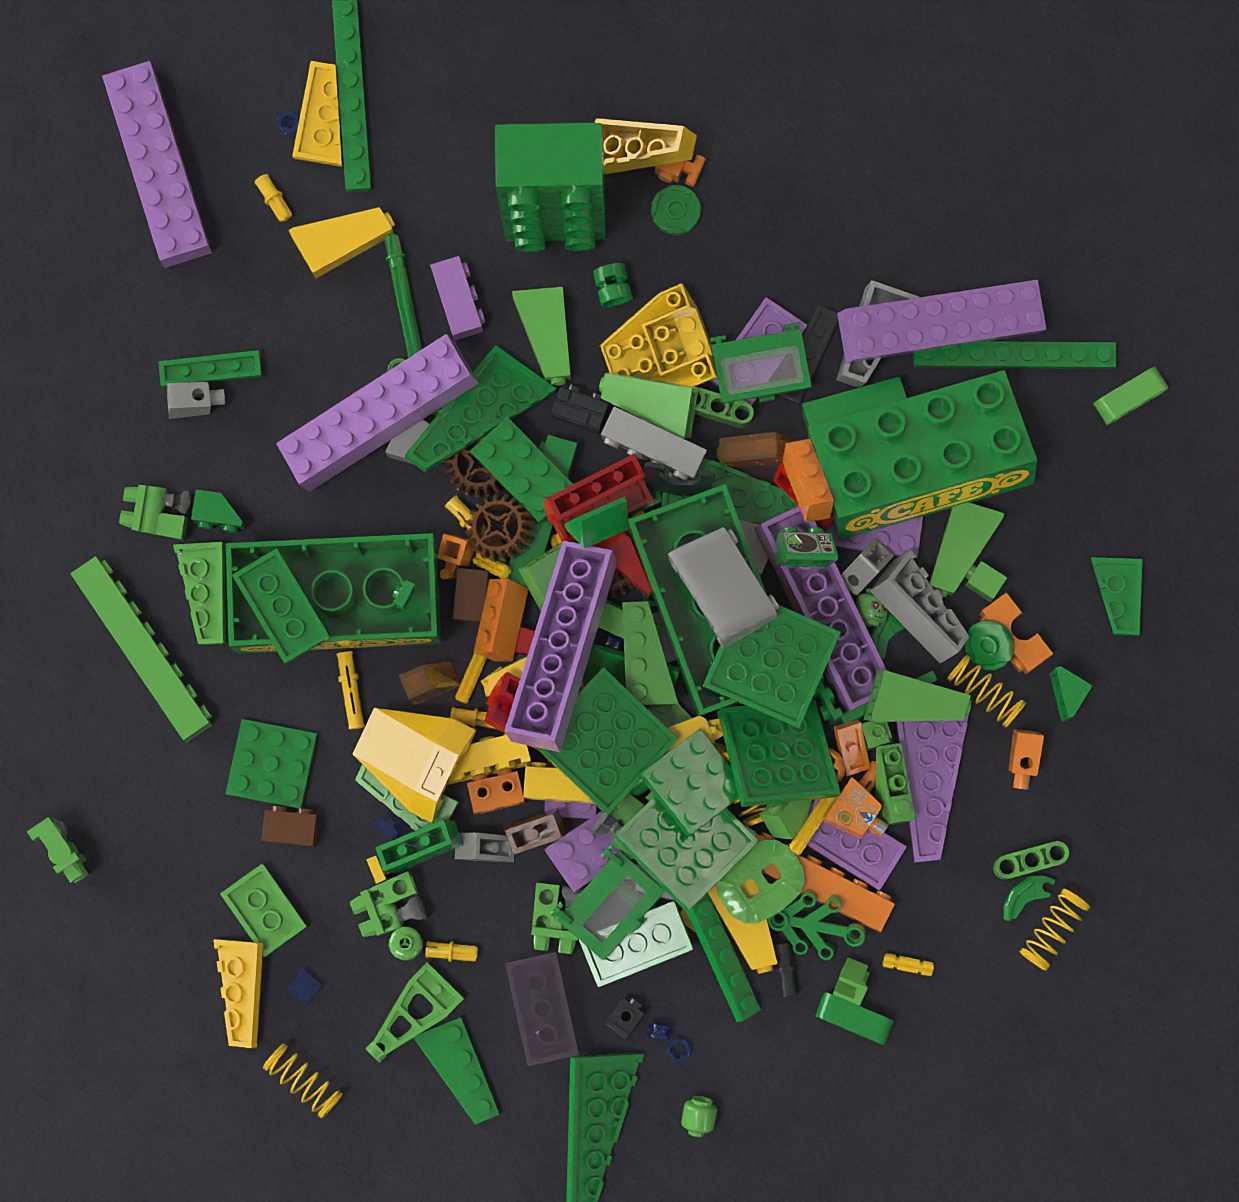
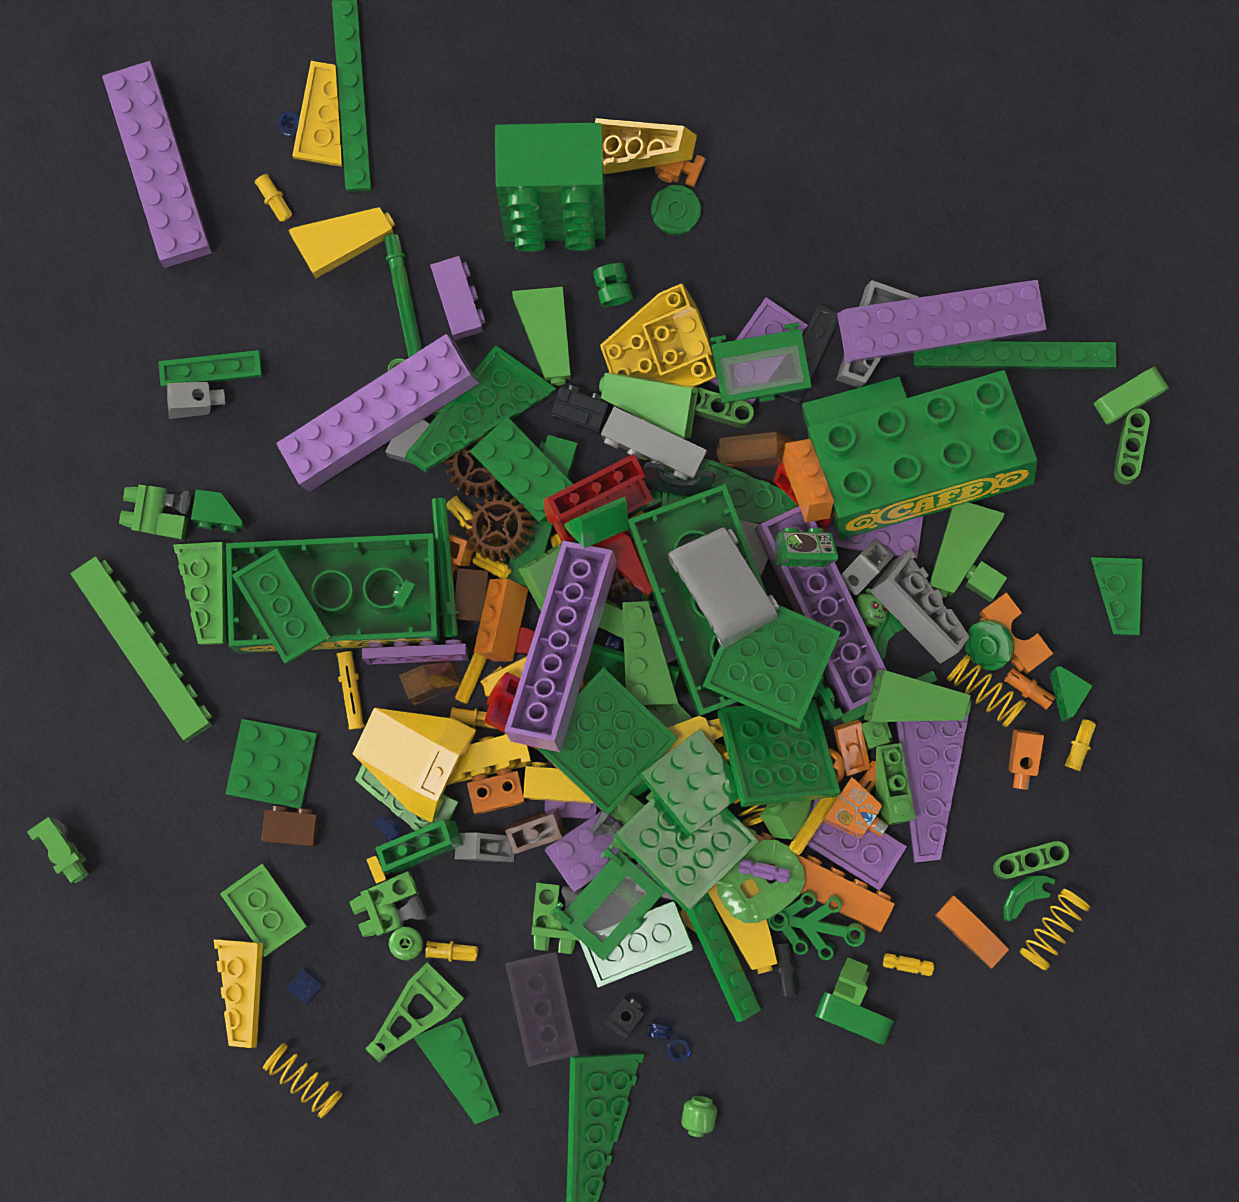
(426, 652): none -> medium lavender plate
(444, 565): none -> green axle
(764, 871): none -> medium lavender axle
(971, 931): none -> orange slope
(1029, 688): none -> orange pin
(1080, 745): none -> yellow axle
(1136, 435): none -> bright green beam

